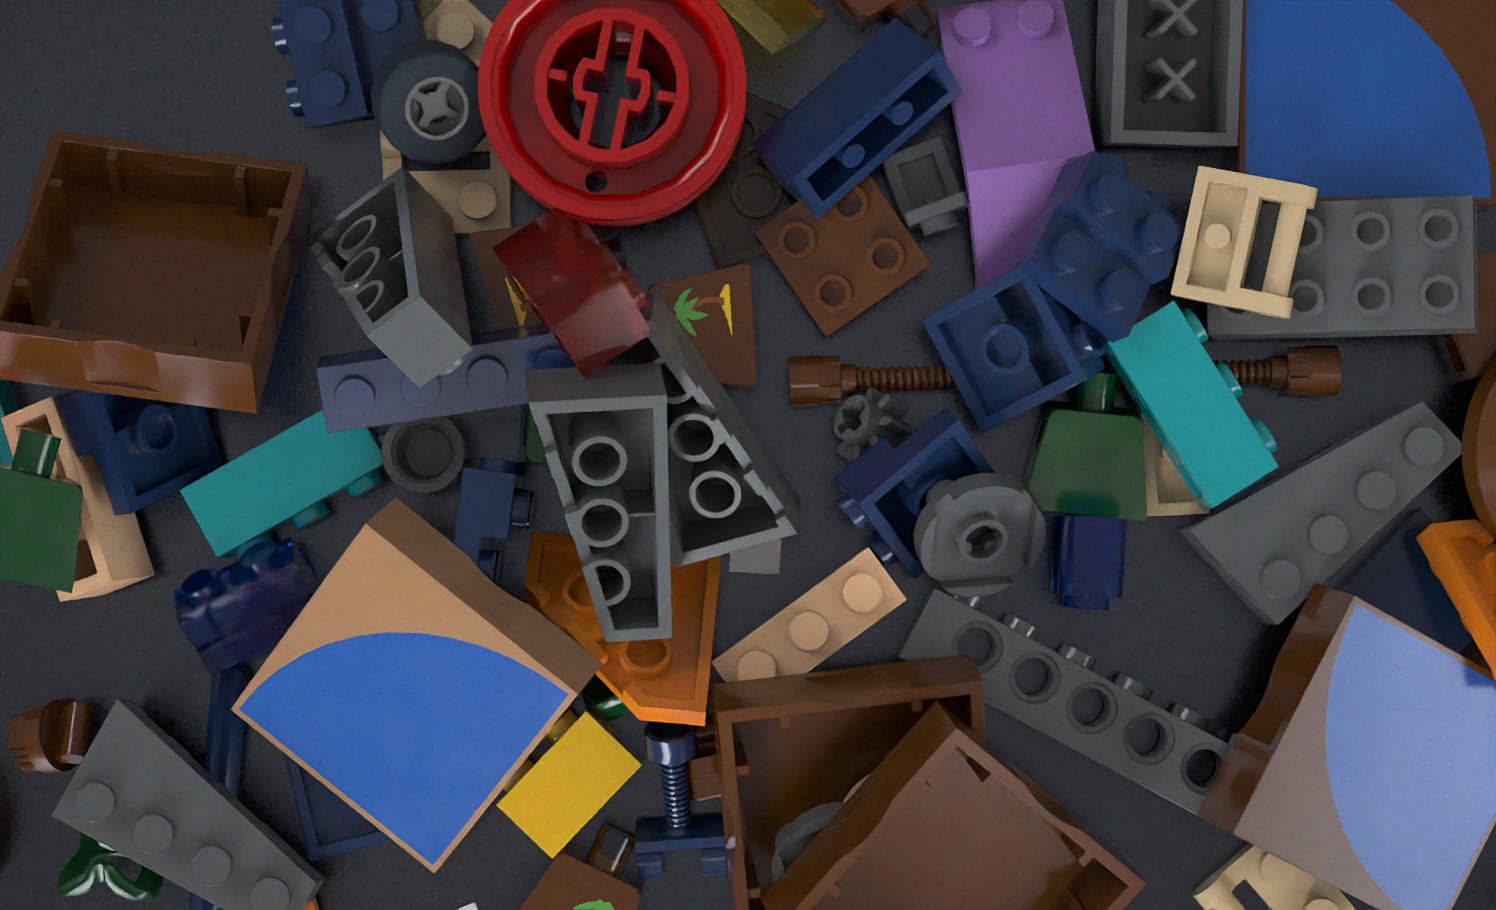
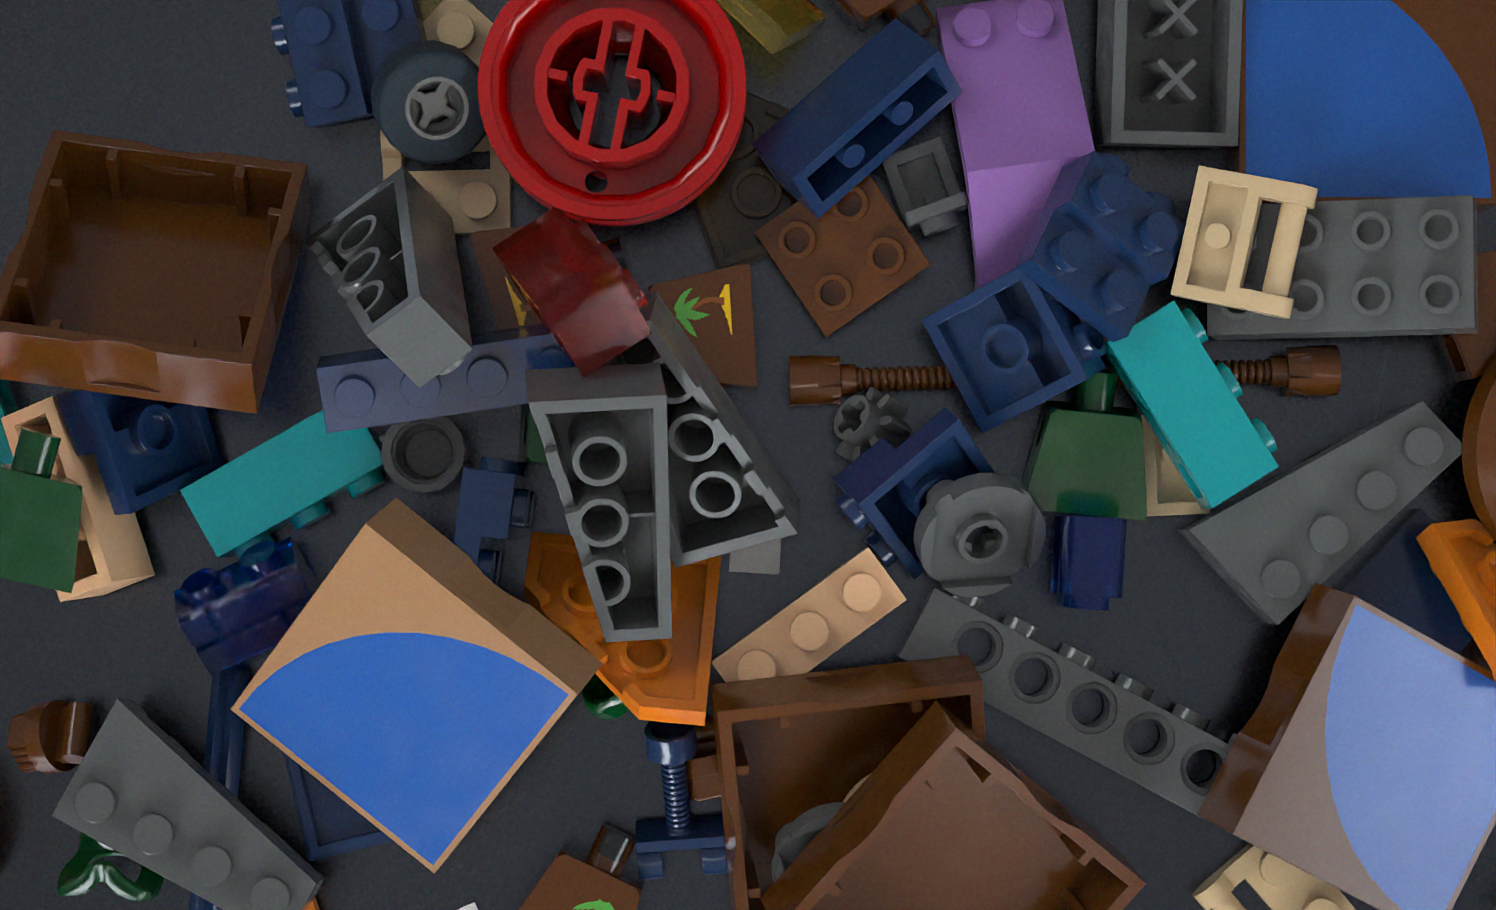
(569, 780): yellow brick -> none

